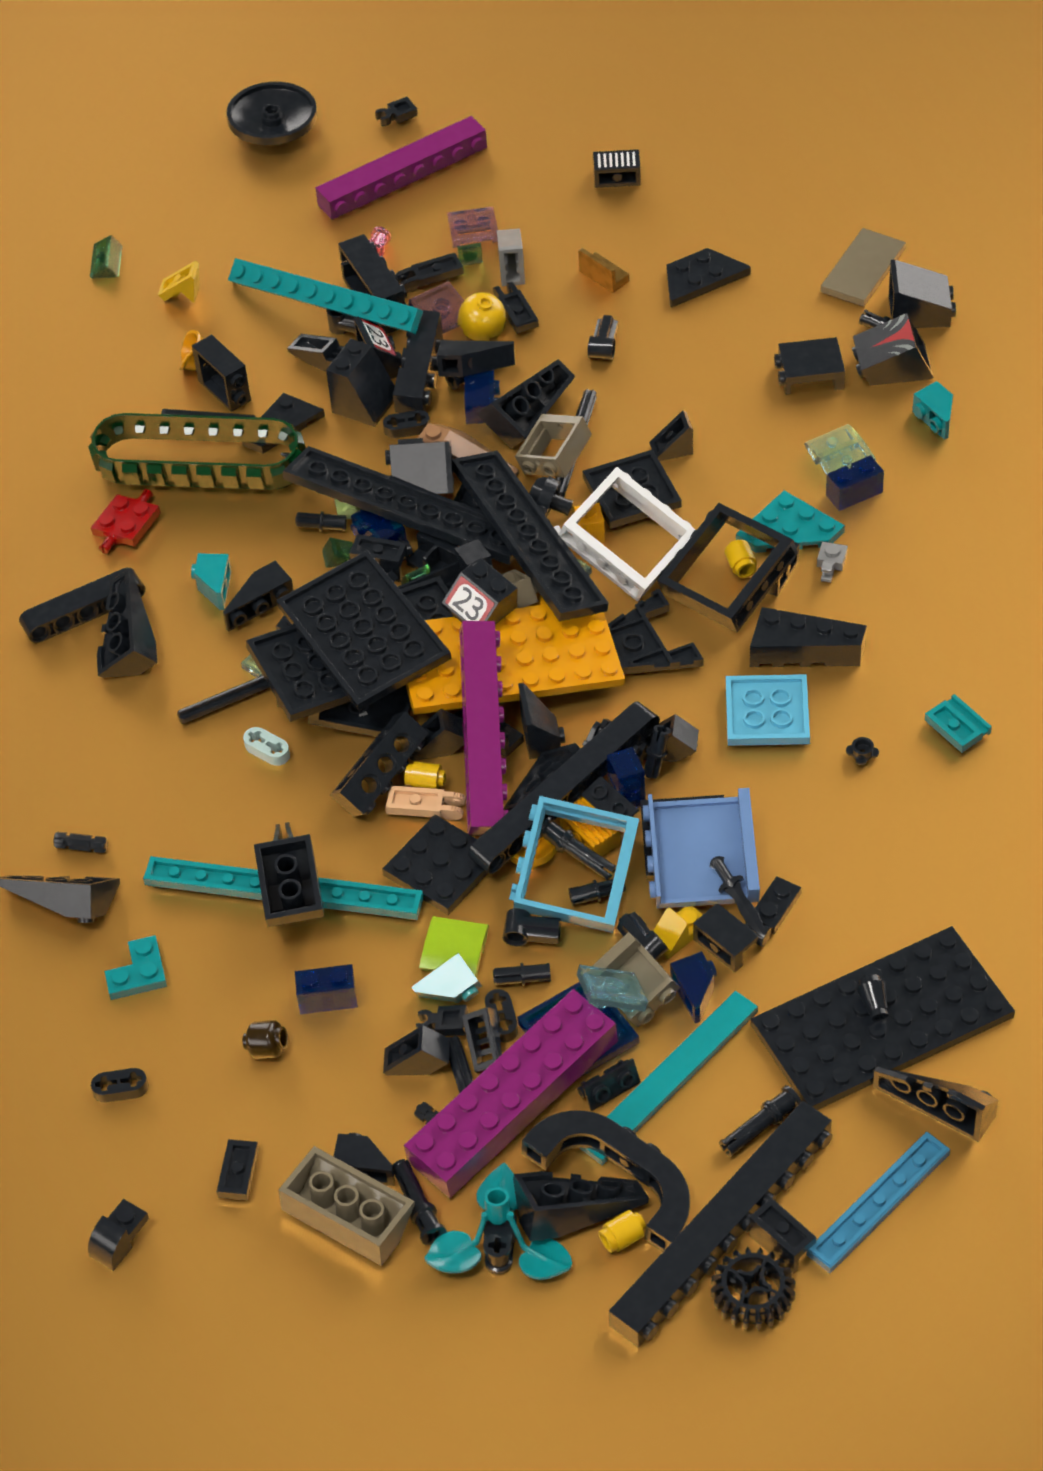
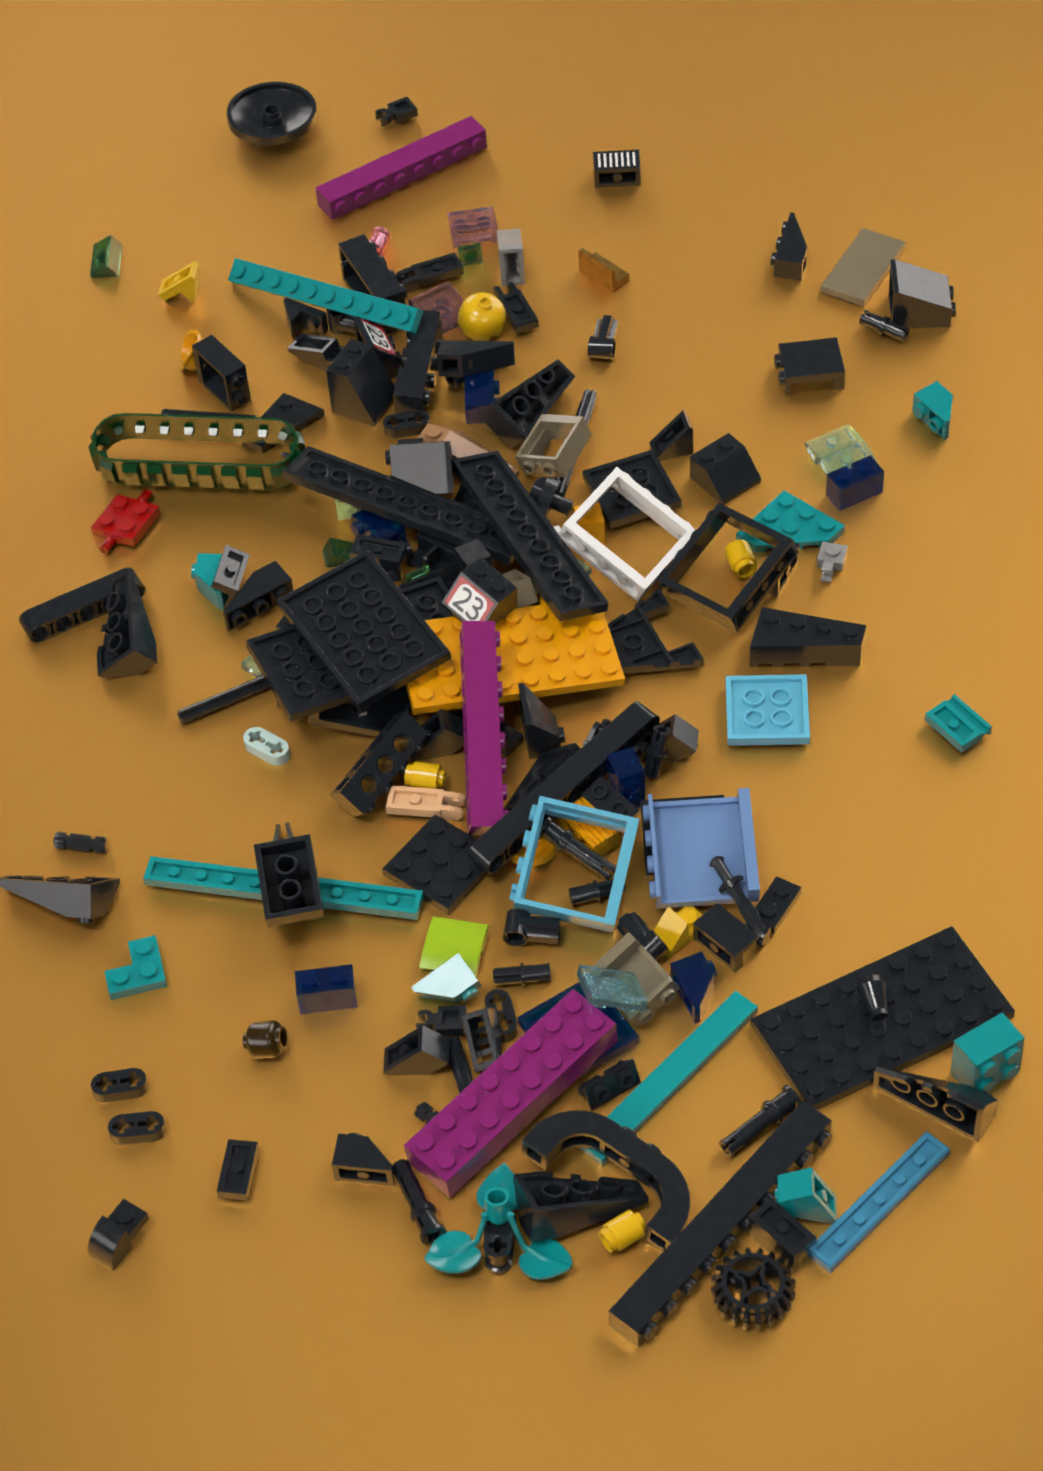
(136, 1128): none -> black beam
(230, 572): none -> panel
(306, 317): none -> black slope
(321, 521): black axle -> none
(346, 1205): dark tan slope -> none
(701, 274): black wing -> none
(724, 469): none -> black slope
(791, 253): none -> black slope
(806, 1196): none -> teal slope
(862, 750): black plate -> none
(892, 353): black slope -> none
(988, 1054): none -> teal brick

